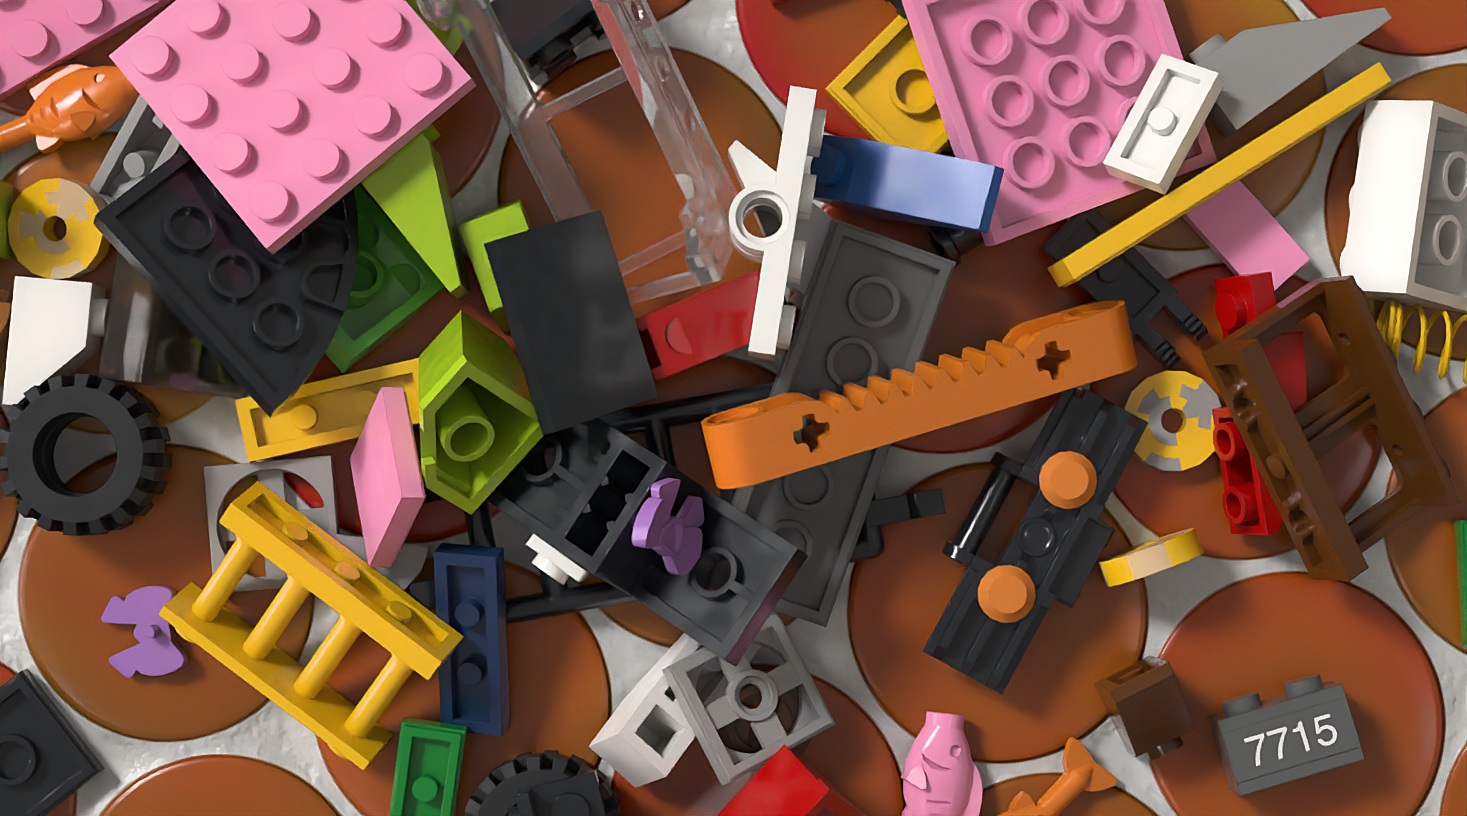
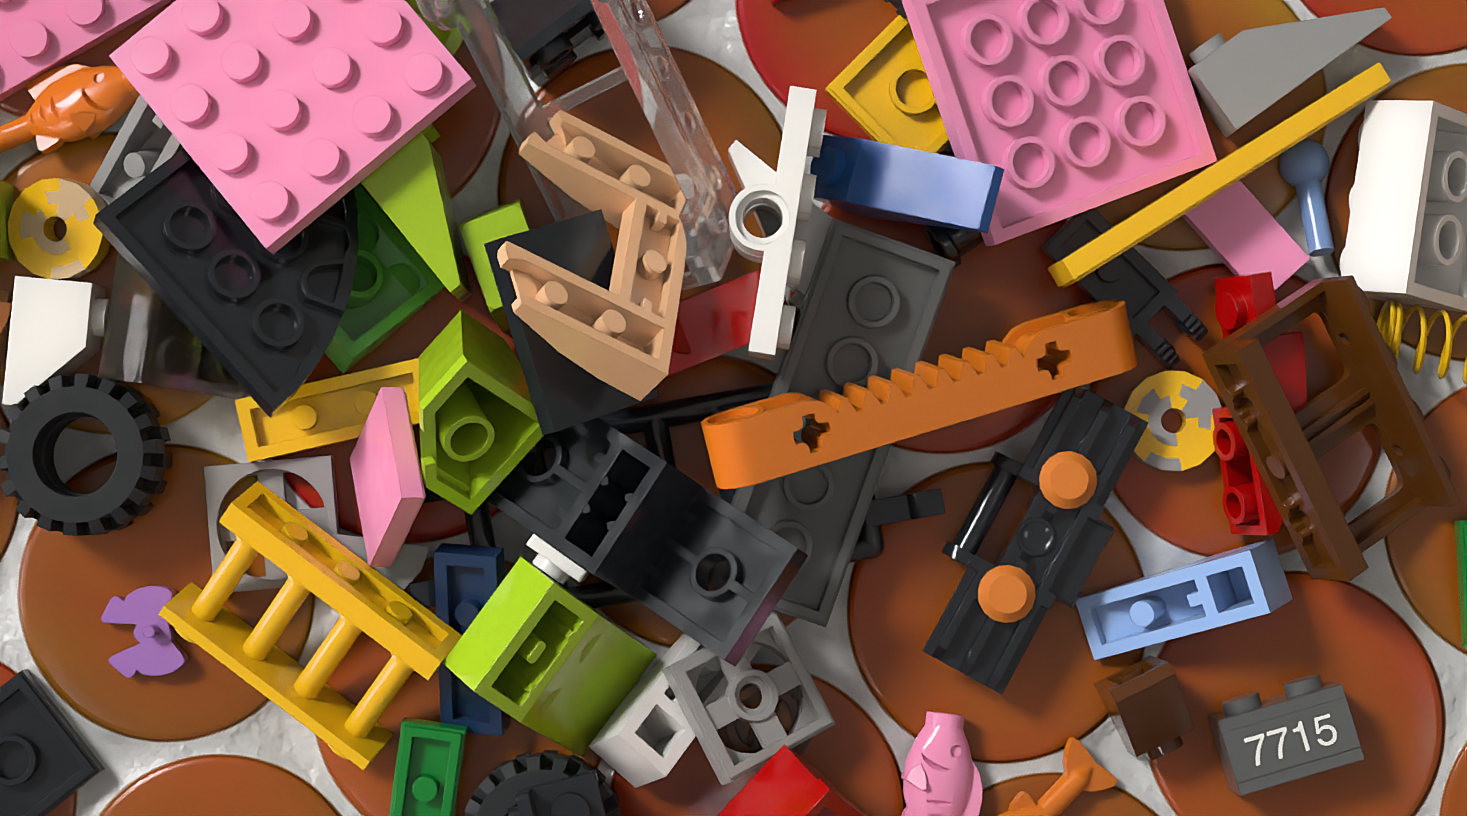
(548, 658): none -> lime slope
(630, 329): none -> light nougat wedge
(671, 536): medium lavender piece -> none
(1151, 557): piece -> none
(1163, 124): white plate -> none
(1185, 600): none -> light blue slope
(1305, 168): none -> medium blue bar

